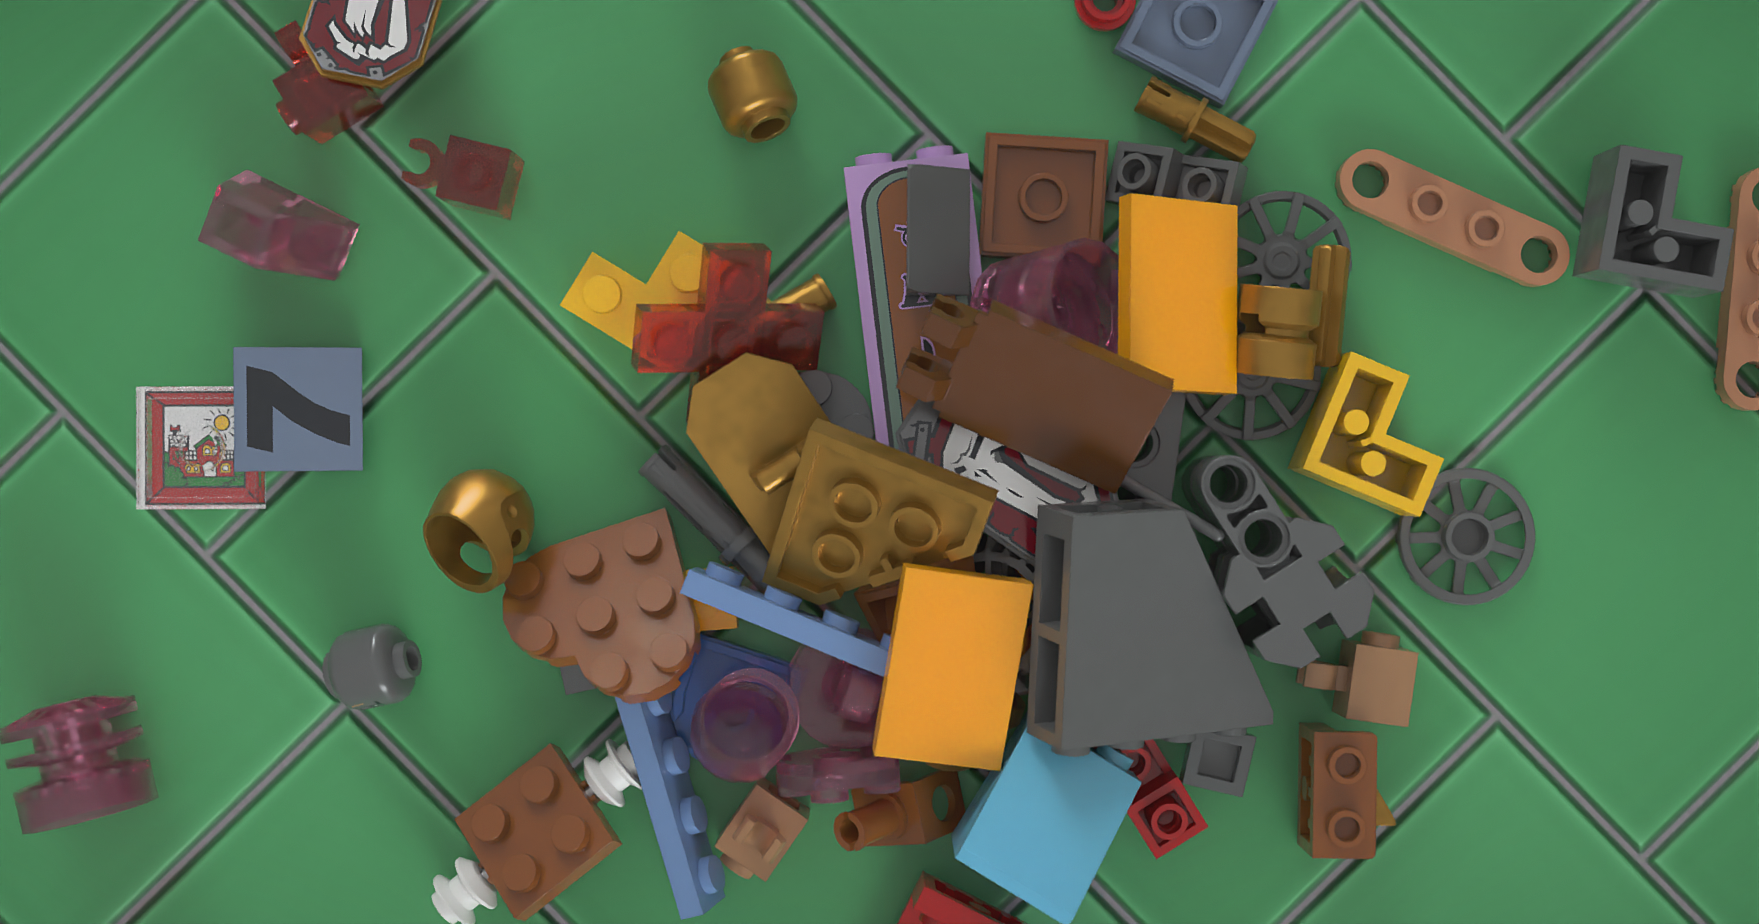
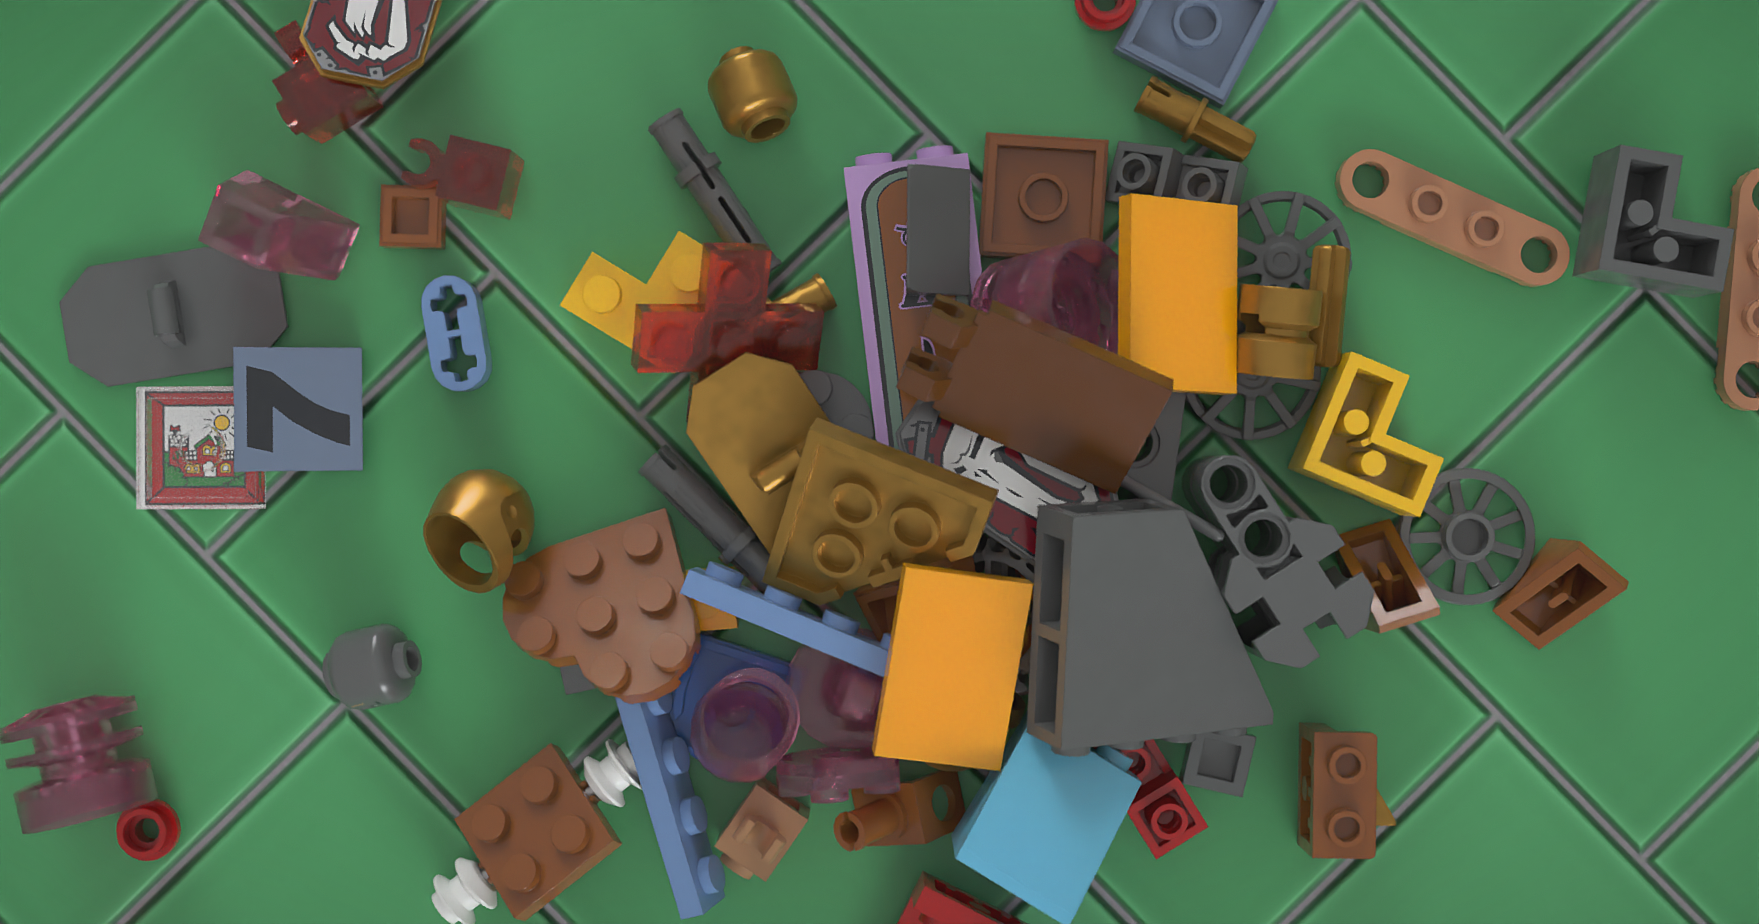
(136, 842): none -> red plate
(169, 315): none -> dark grey shield
(412, 218): none -> dark orange tile
(442, 337): none -> medium blue beam
(704, 180): none -> dark grey pin
(1370, 681): medium nougat brick -> none
(1399, 587): none -> dark orange slope
(1558, 591): none -> dark orange slope

